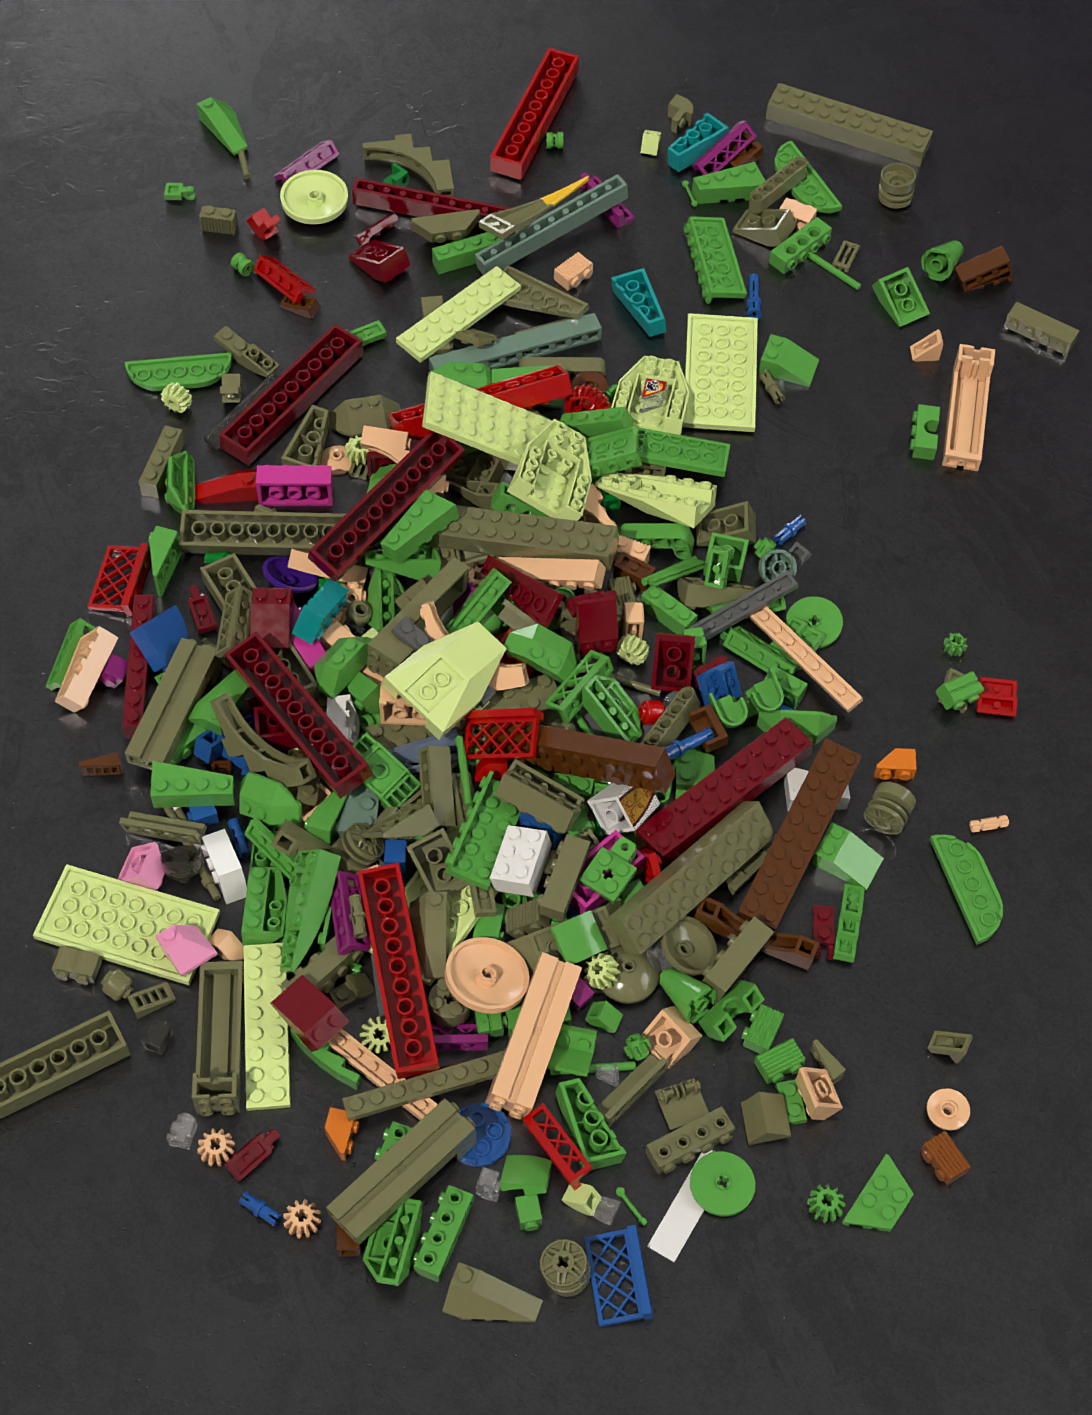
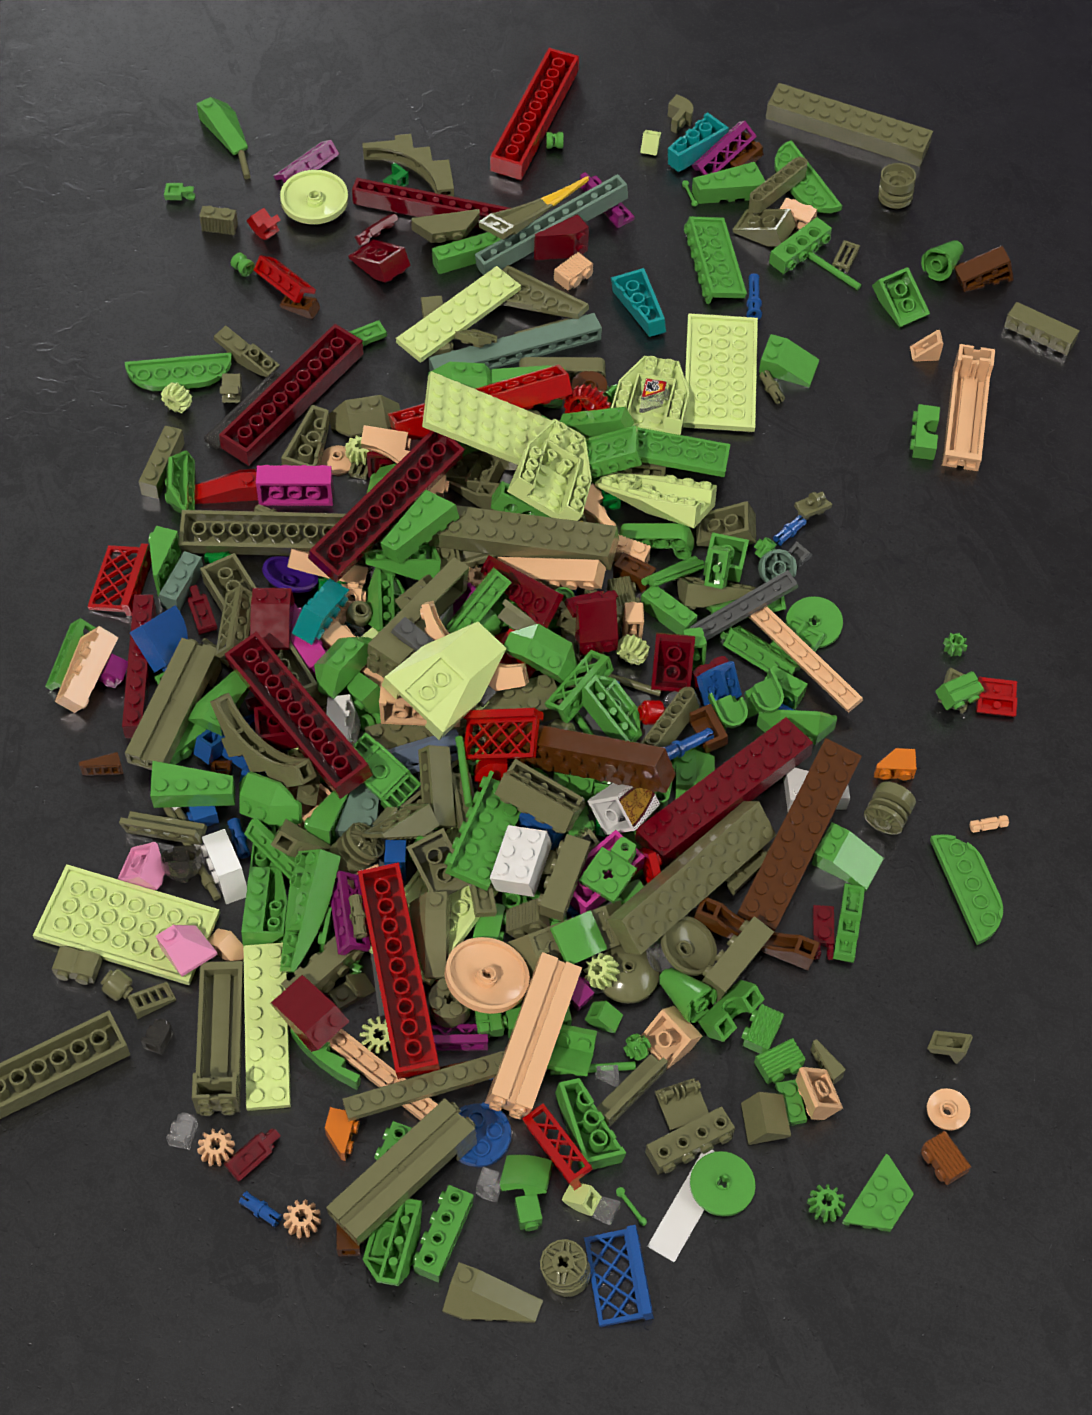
(182, 577): none -> sand green brick
(562, 239): none -> dark red slope
(814, 504): none -> olive hips

